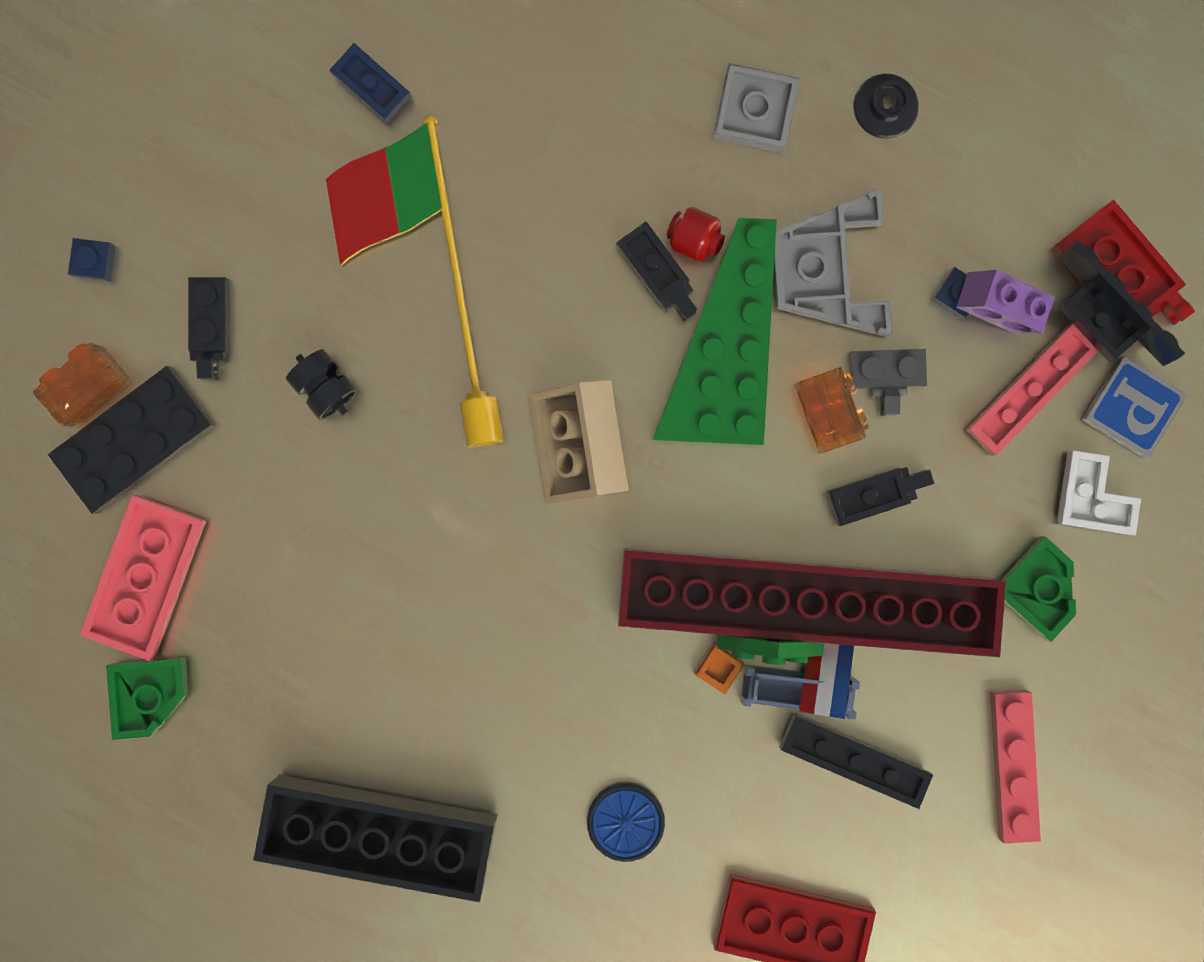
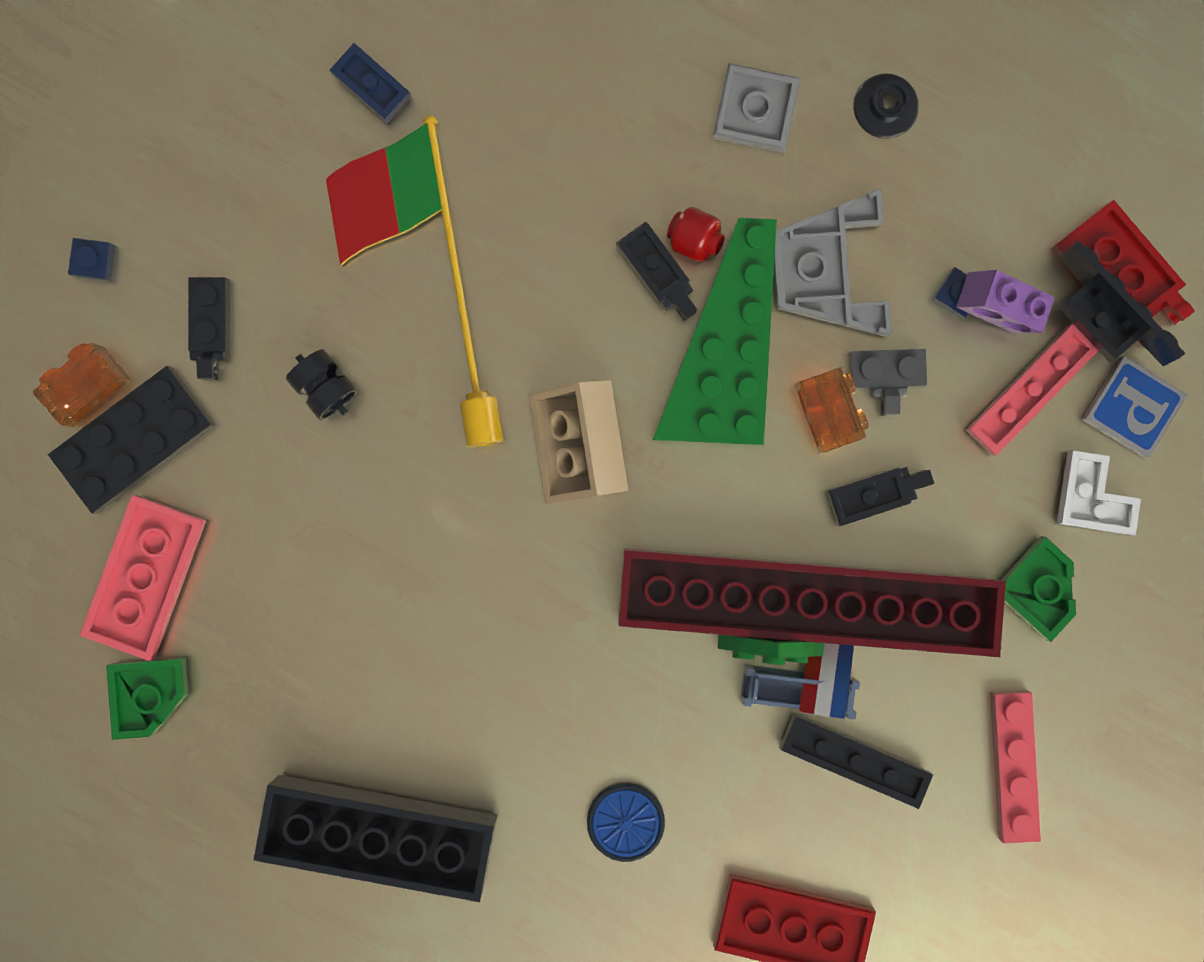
(719, 668): orange tile -> none

